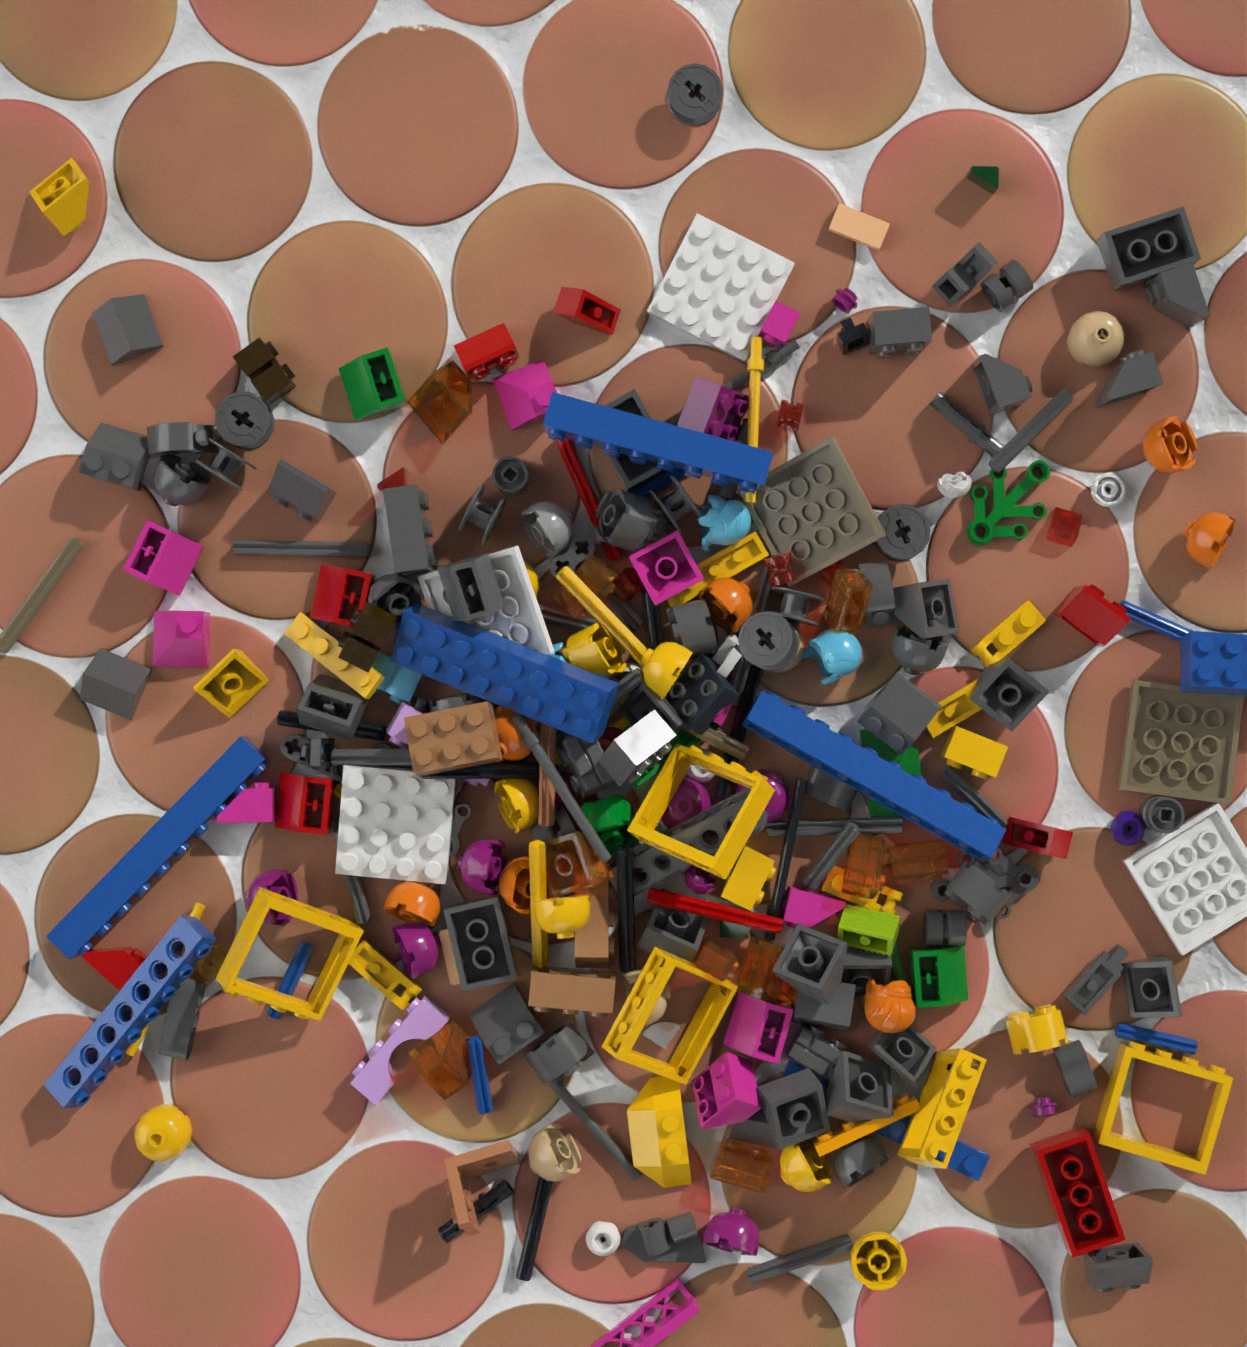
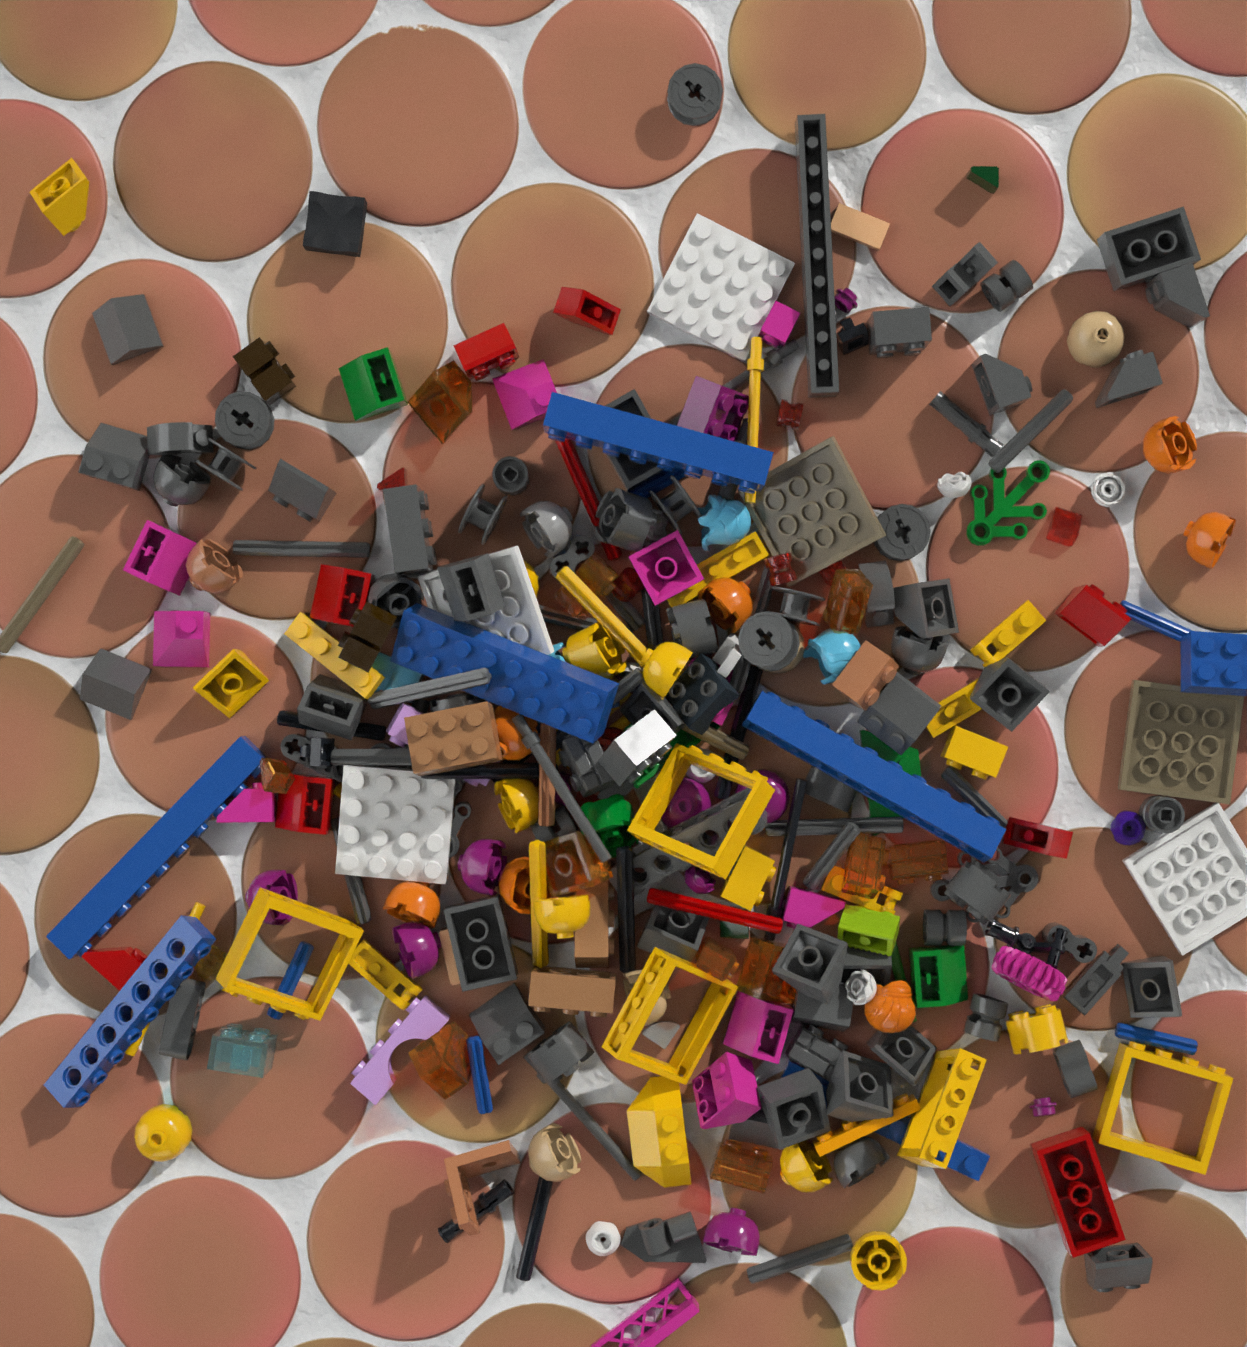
(210, 568): none -> nougat cylinder
(242, 1051): none -> clear light blue brick
(275, 775): none -> clear orange slope
(335, 224): none -> black brick
(430, 688): none -> dark grey axle
(816, 256): none -> dark grey brick
(861, 987): none -> white plate
(866, 676): none -> nougat slope
(986, 1017): none -> dark grey wheel
(1027, 943): none -> black pin
(1029, 973): none -> dark pink gear
(1071, 943): none -> dark grey axle

